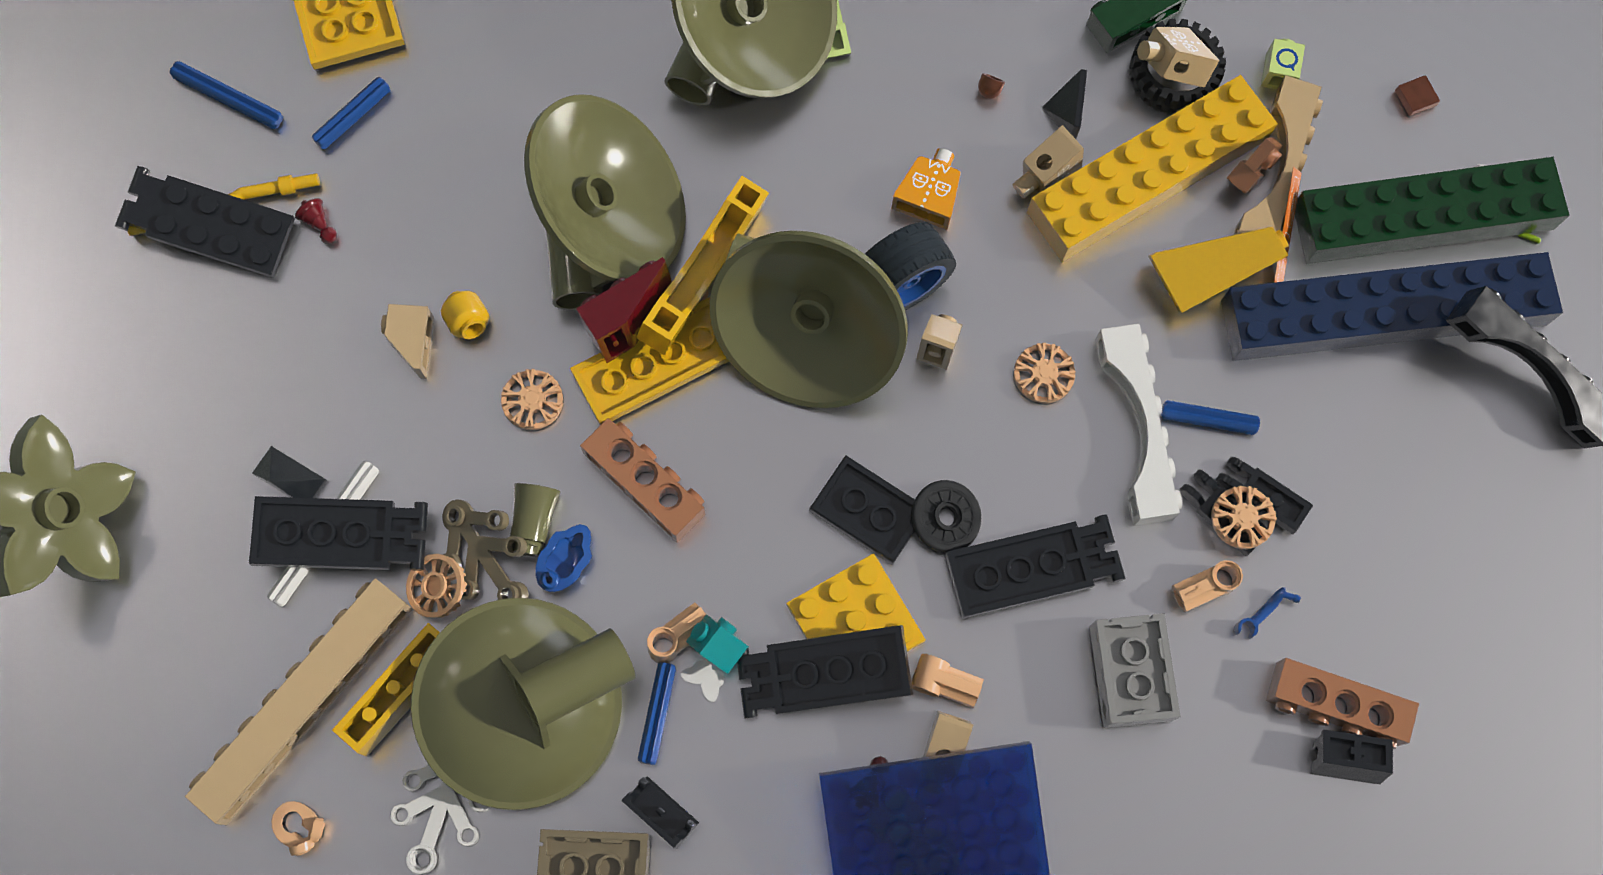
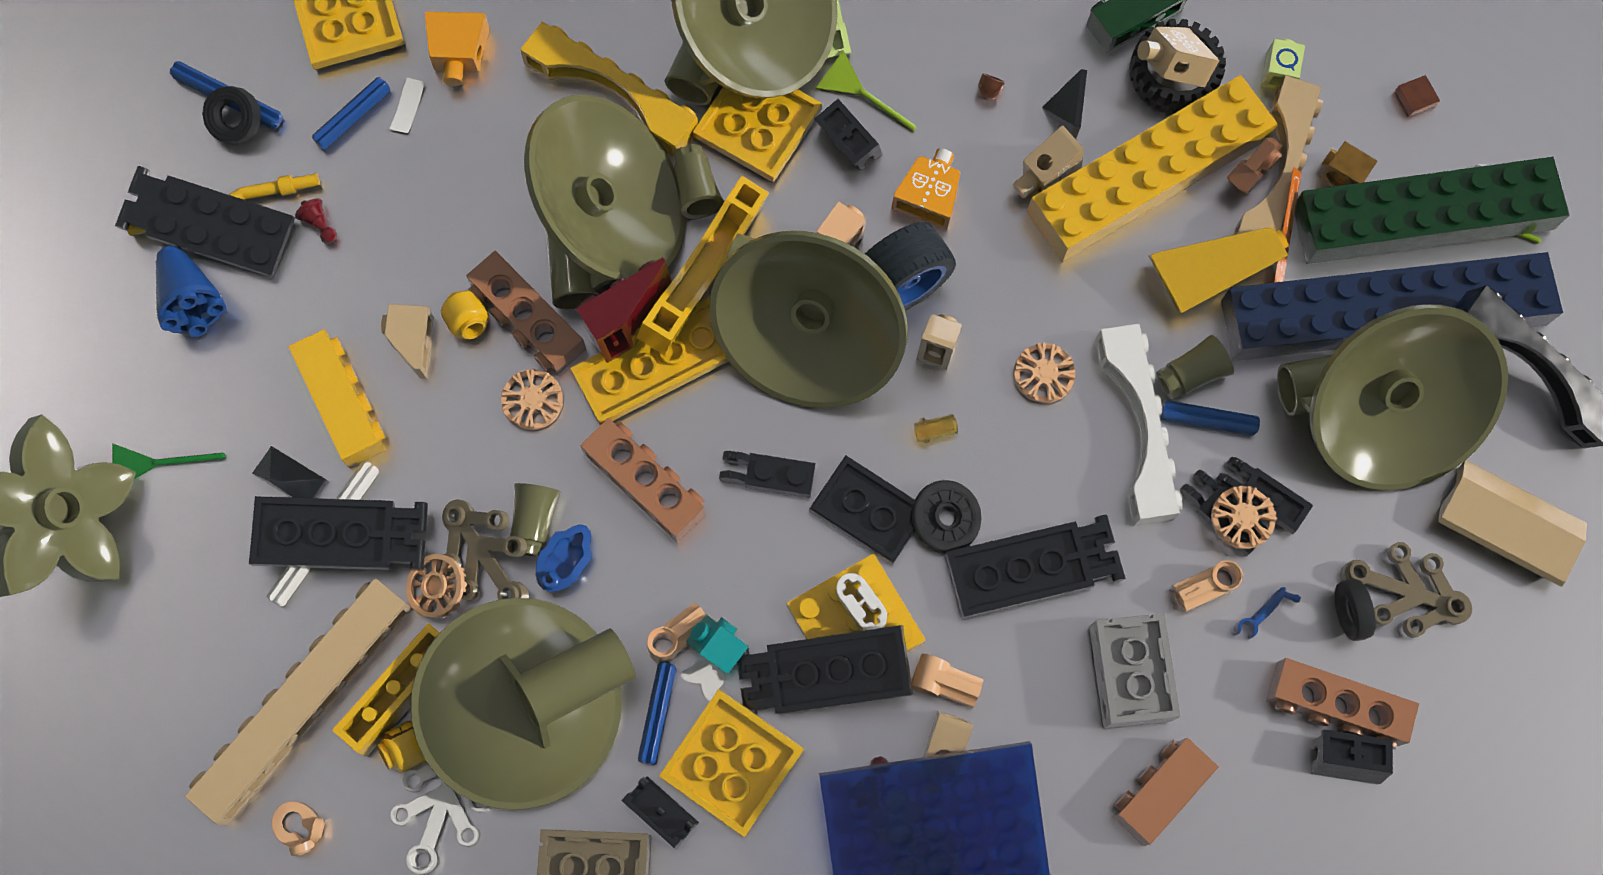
(142, 463): none -> green piece
(184, 294): none -> blue cone
(213, 114): none -> black tyre
(337, 397): none -> yellow brick
(400, 748): none -> yellow head
(407, 105): none -> white sticker
(456, 43): none -> light orange torso
(497, 273): none -> nougat brick
(559, 57): none -> yellow arch
(696, 183): none -> olive plant
(731, 762): none -> yellow plate
(758, 130): none -> yellow plate
(770, 473): none -> black hinge
(843, 79): none -> lime piece
(844, 224): none -> light nougat brick
(848, 134): none -> black hinge
(867, 598): none -> white beam
(935, 428): none -> clear yellow pin
(1164, 790): none -> nougat brick
(1195, 368): none -> olive plant
(1347, 165): none -> pearl gold brick
(1355, 609): none -> black tyre
(1401, 396): none -> olive dish
(1413, 591): none -> dark tan plant
(1513, 523): none -> tan slope

